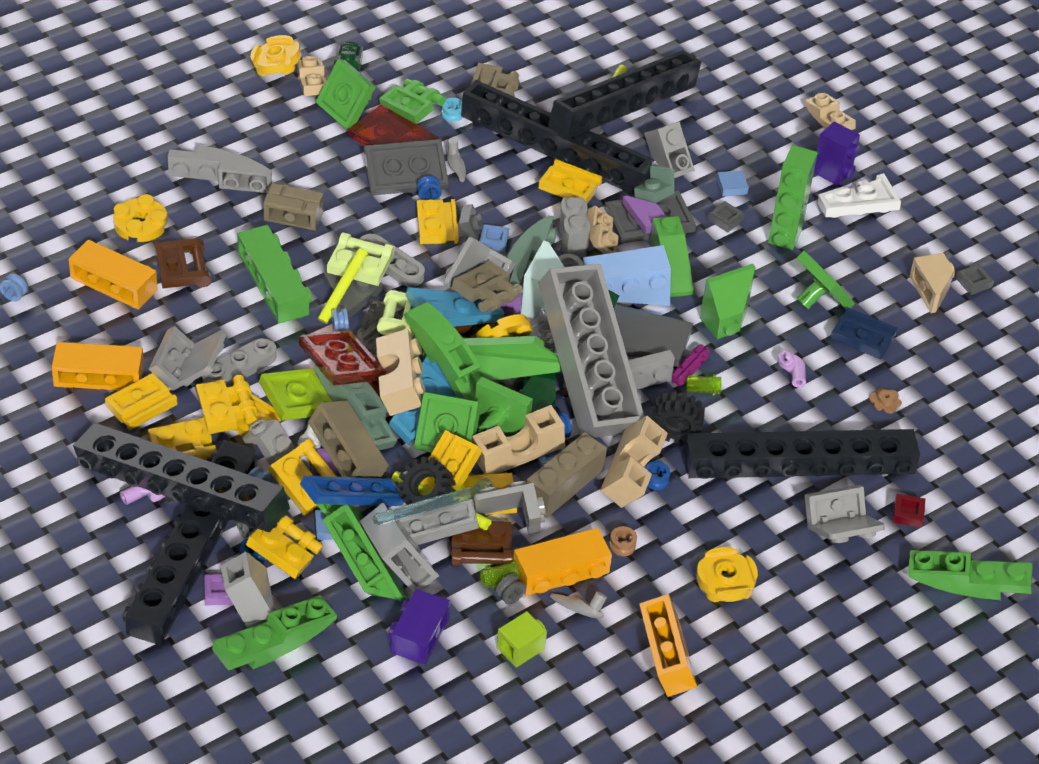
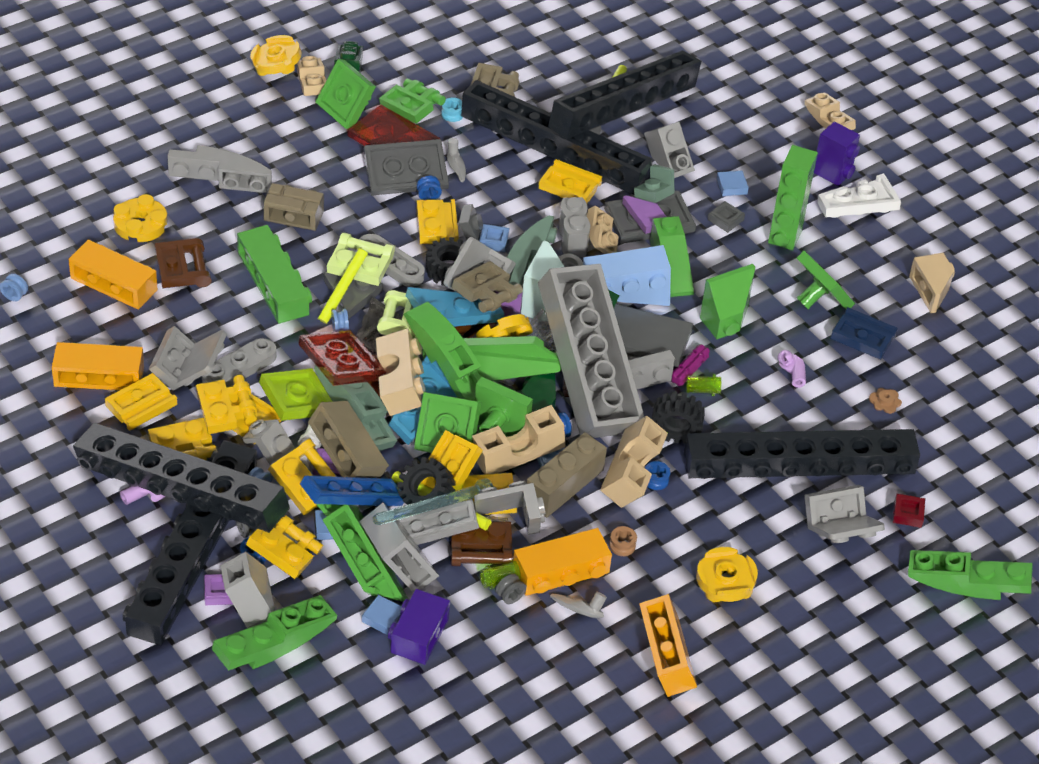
(382, 614): none -> medium blue tile
(437, 254): none -> black tyre
(521, 639): lime brick -> none
(974, 279): dark grey tile -> none

